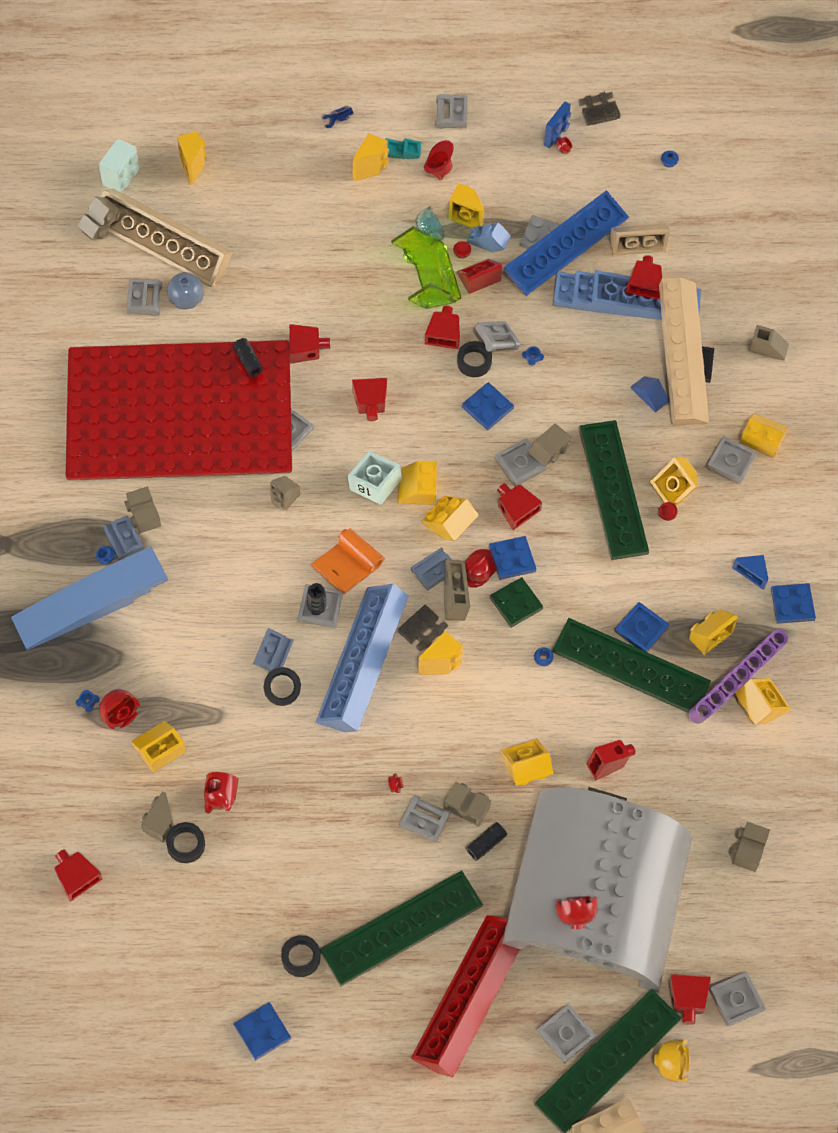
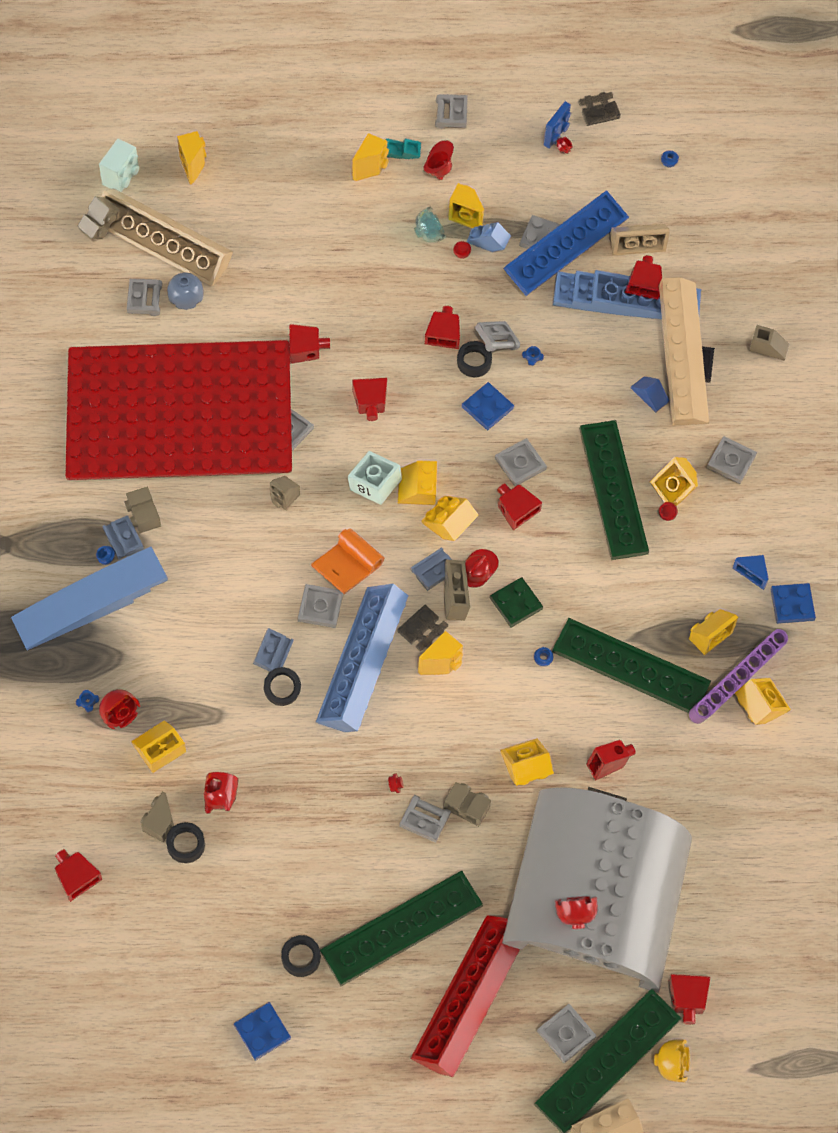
(247, 357): black axle -> none
(316, 599): black axle -> none
(339, 114): clear blue plate -> none
(432, 267): clear neon green windscreen -> none
(480, 275): red slope -> none
(486, 841): black axle -> none
(512, 557): blue plate -> none
(550, 445): dark tan brick -> none
(642, 627): blue plate -> none
(737, 999): light grey plate -> none
(750, 846): dark tan brick -> none
(763, 435): yellow slope -> none

